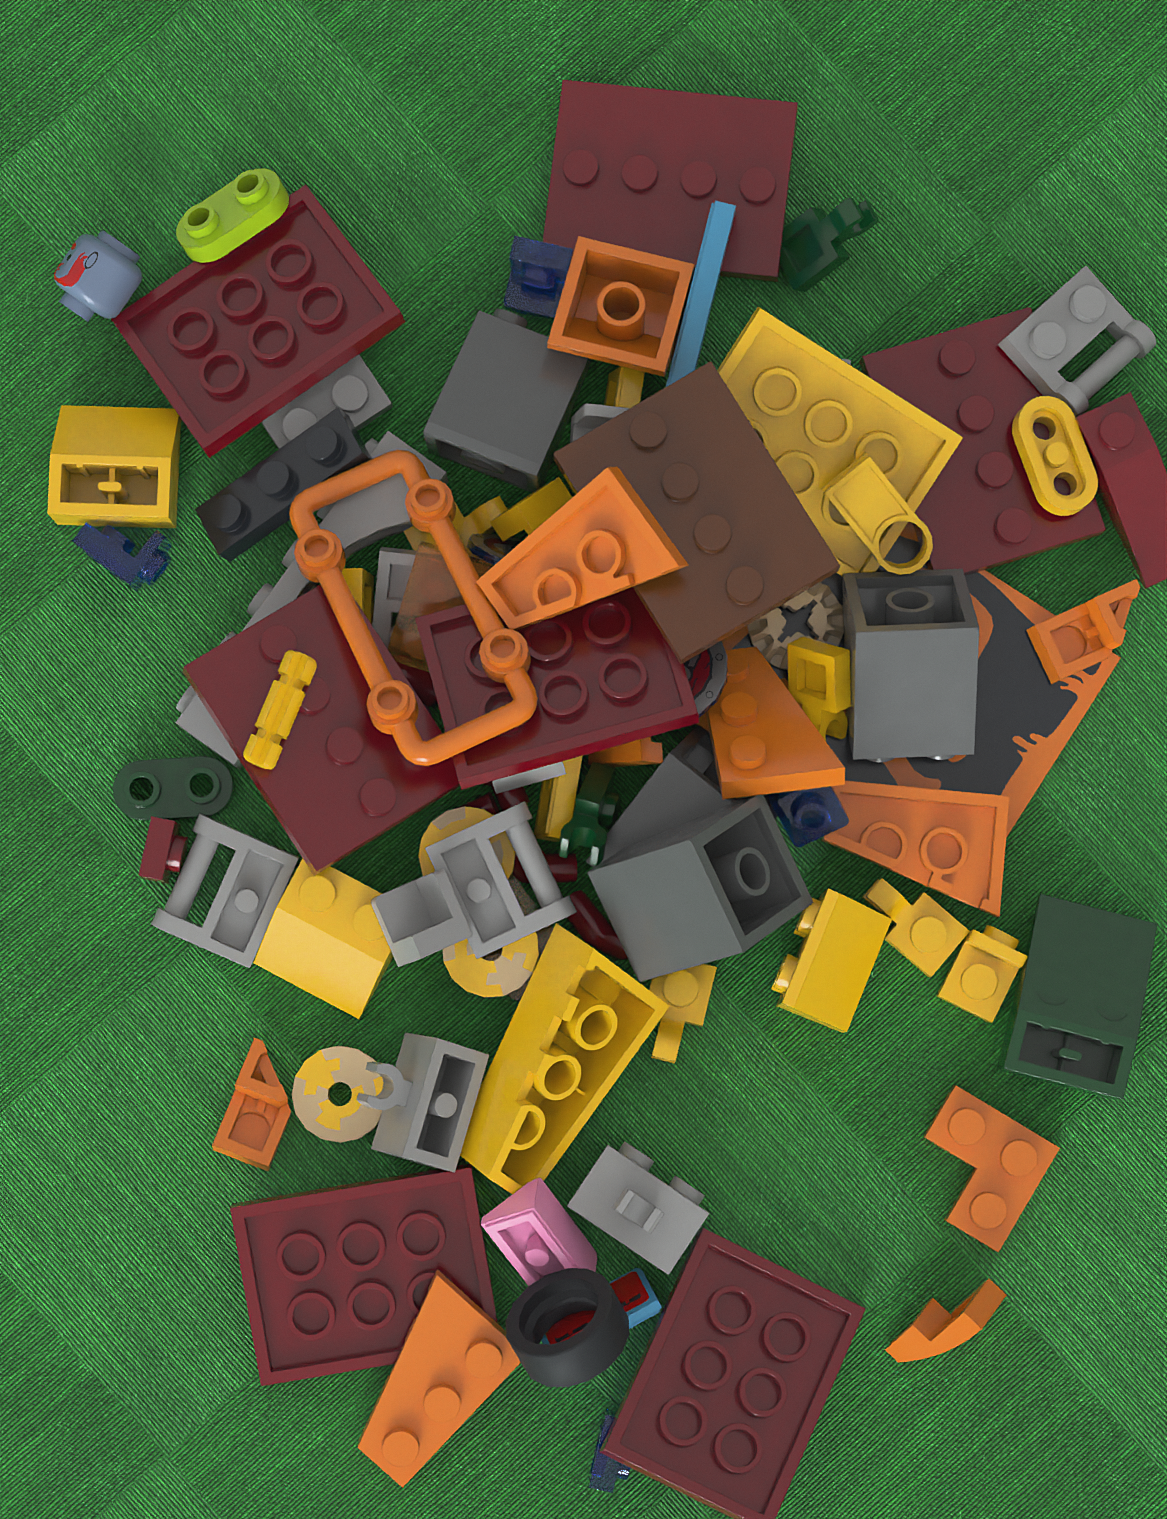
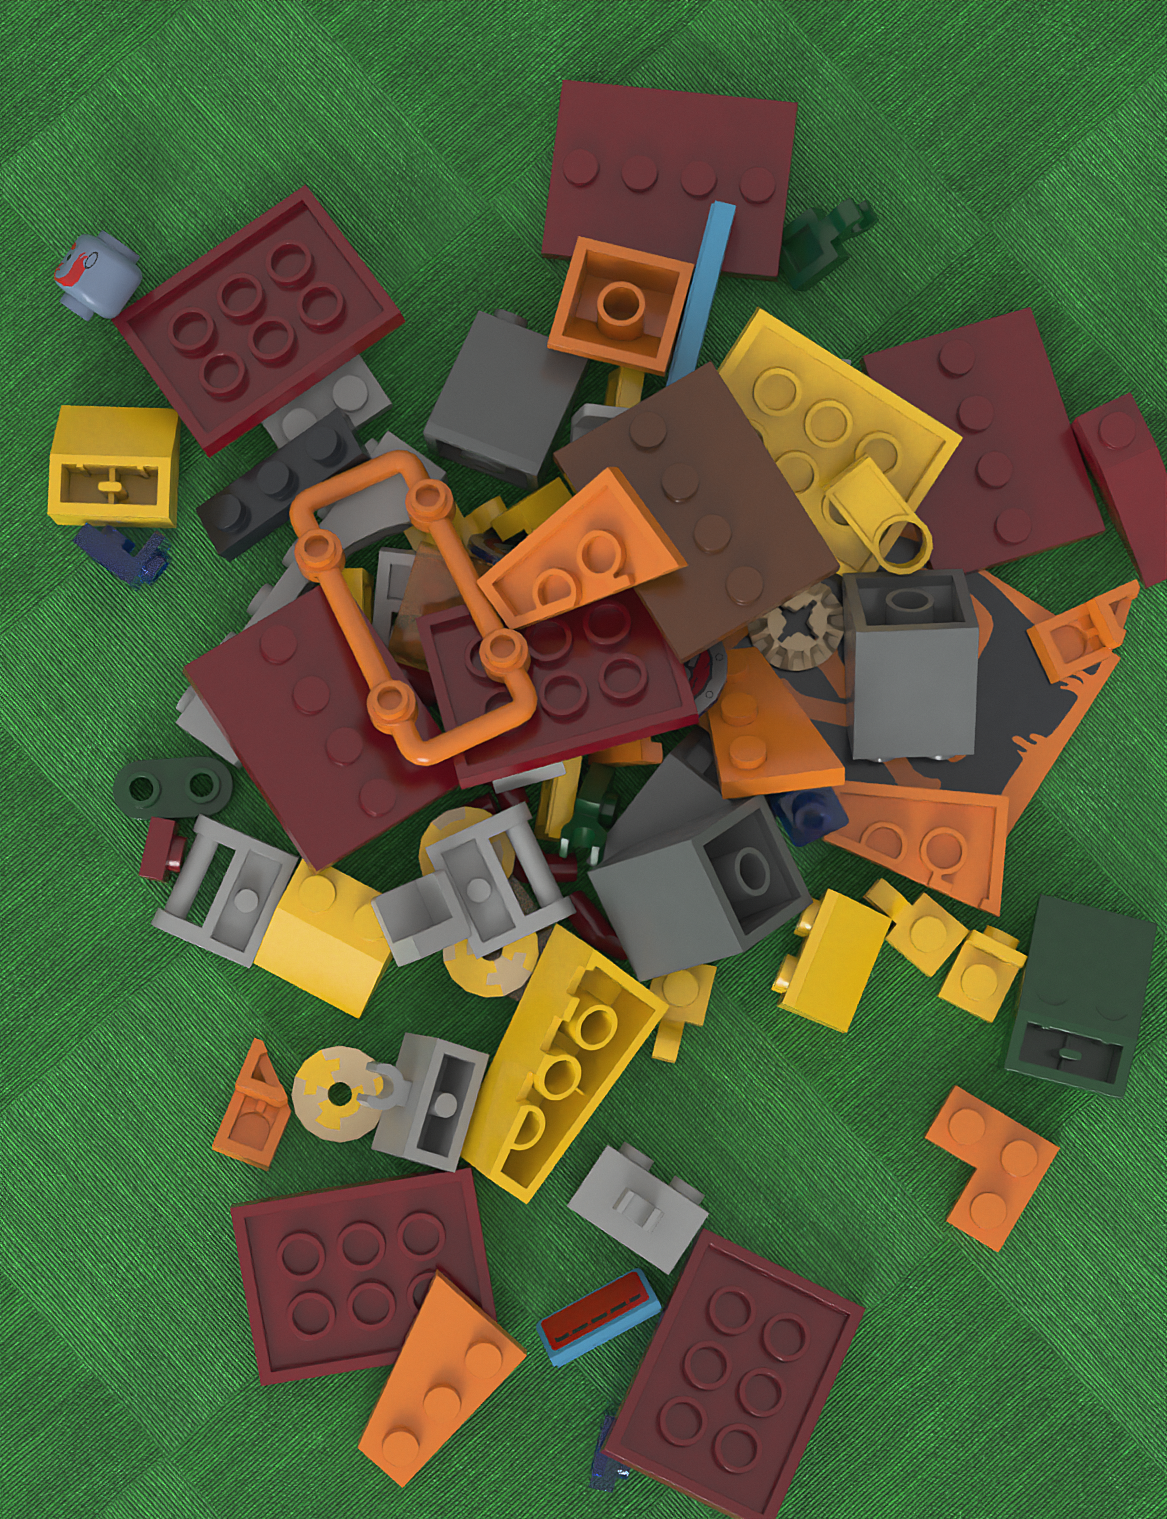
(232, 215): lime plate -> none
(280, 709): yellow axle -> none
(536, 277): clear blue bracket -> none
(538, 1234): bright pink slope -> none
(585, 1352): black tyre -> none
(821, 683): yellow plate -> none
(939, 1331): orange slope -> none
(1058, 457): yellow plate -> none
(1064, 328): light grey plate -> none

